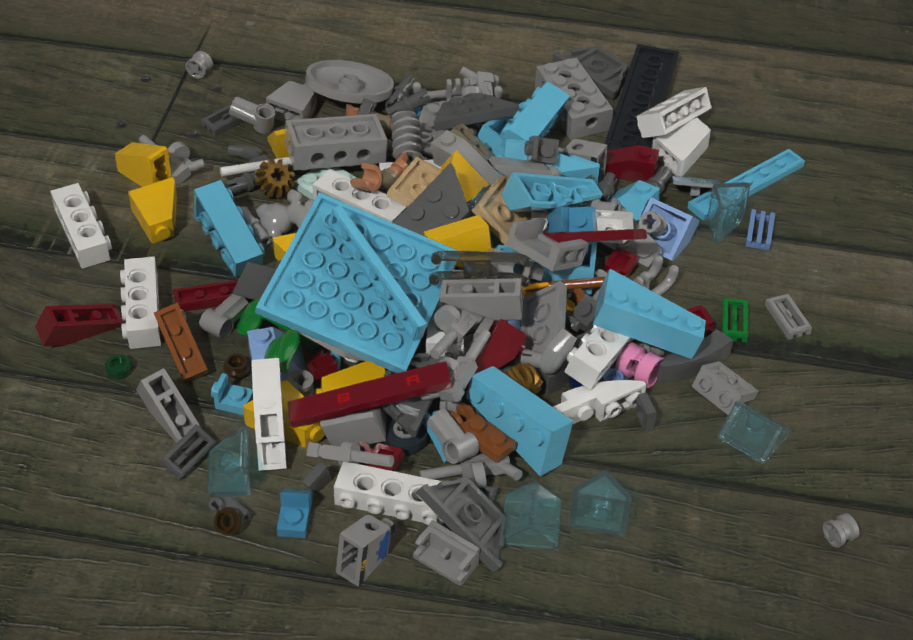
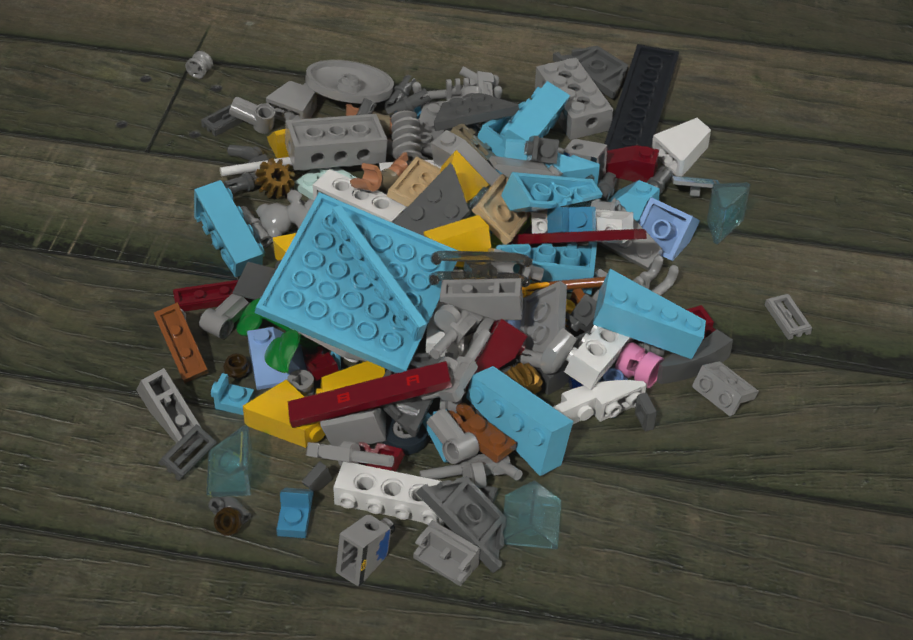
(76, 322): dark red slope -> none
(81, 225): white brick -> none
(118, 366): dark green tile -> none
(141, 302): white brick -> none
(144, 163): yellow slope -> none
(156, 209): yellow slope -> none
(178, 157): light grey piece -> none
(268, 414): white slope -> none
(529, 240): light grey panel -> none
(600, 505): clear light blue slope -> none
(621, 262): dark red plate -> none
(649, 217): light grey bush -> none
(673, 112): white brick -> none
(734, 334): green tile -> none
(753, 431): clear light blue slope -> none
(758, 177): medium azure tile -> none
(761, 218): medium blue tile -> none
(841, 530): light grey wheel -> none

